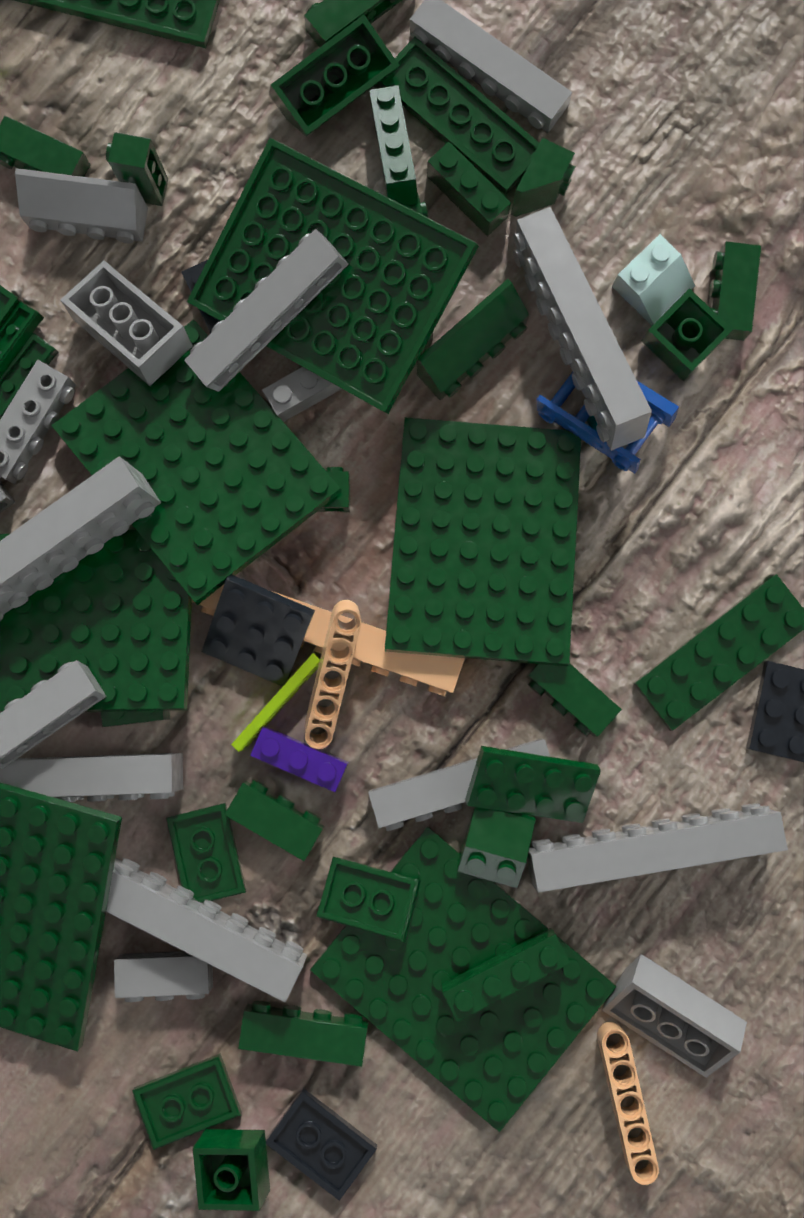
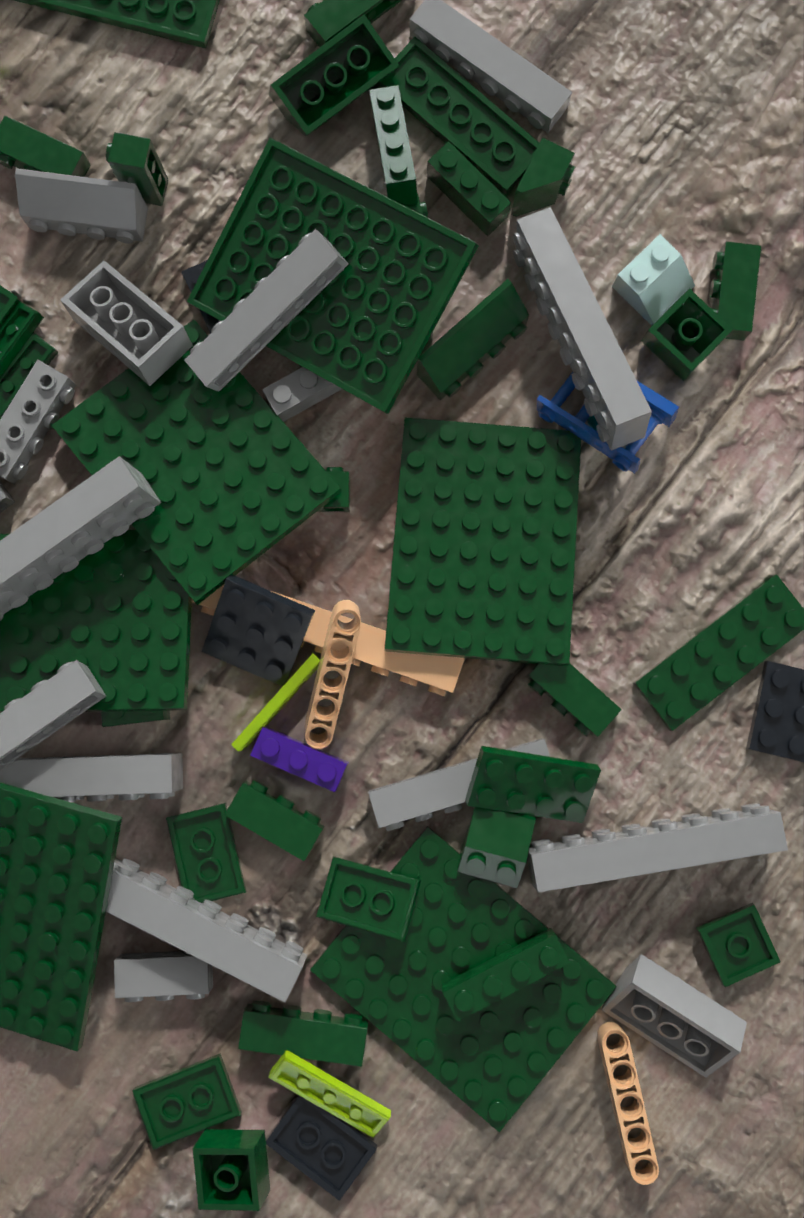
(330, 1093): none -> lime tile
(738, 945): none -> dark green plate

